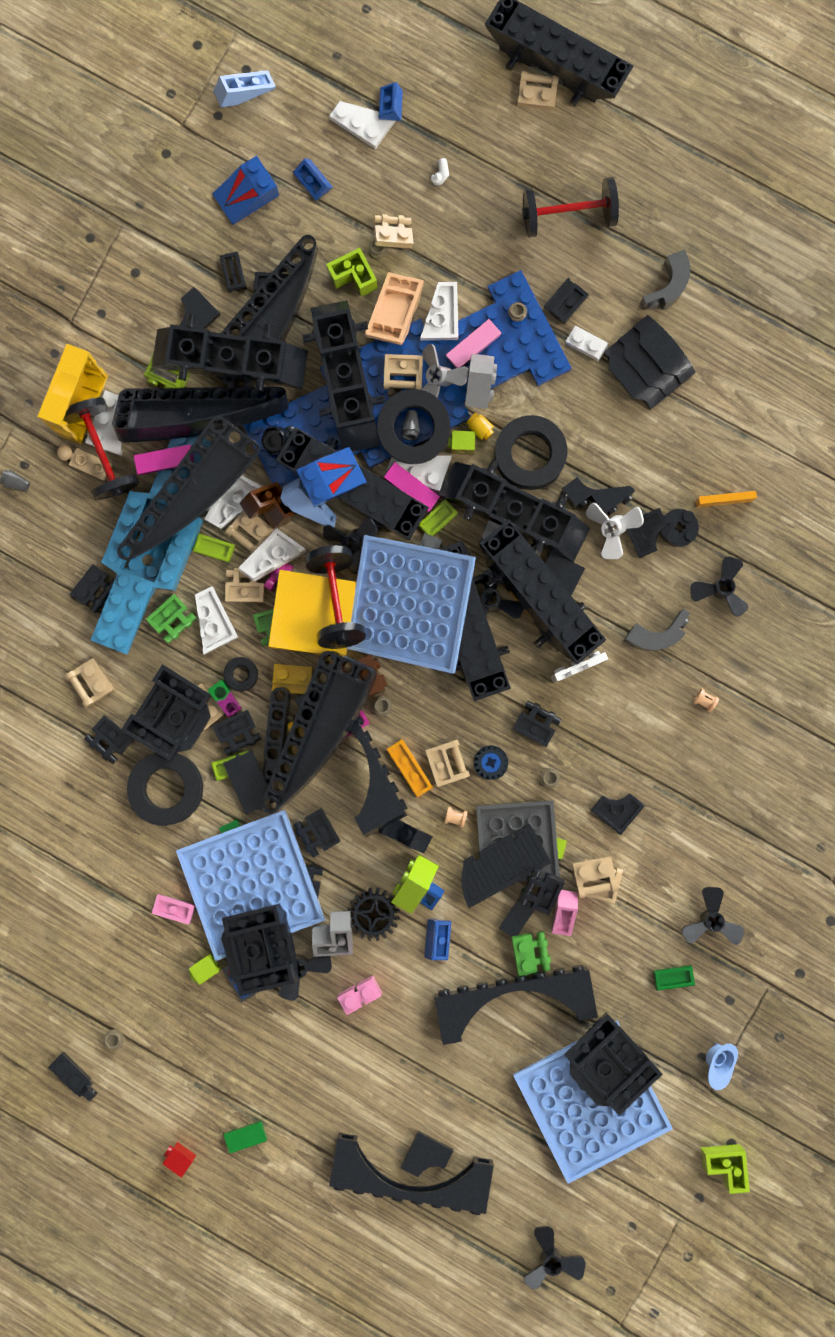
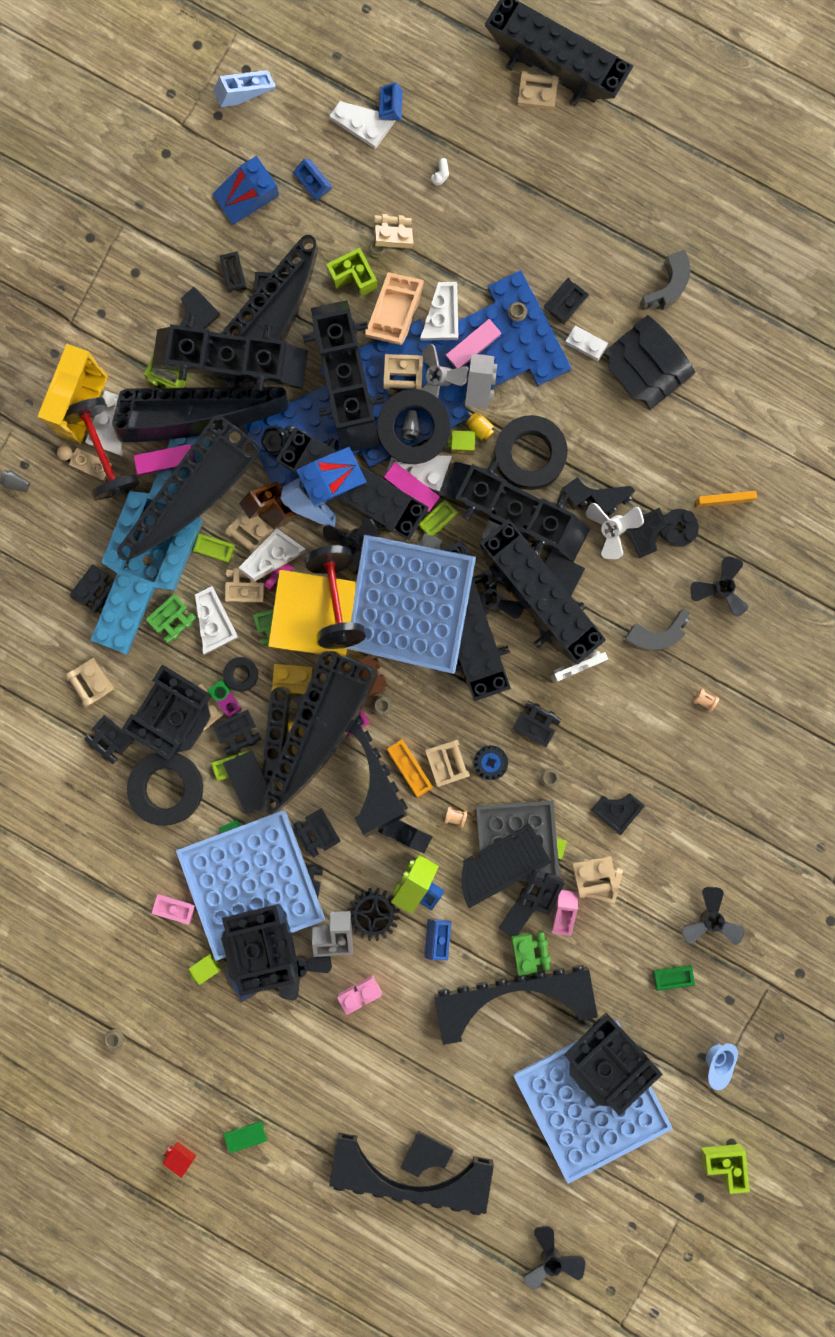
(73, 1076): black hinge -> none
(228, 505): white wing -> none
(609, 202): black piece -> none

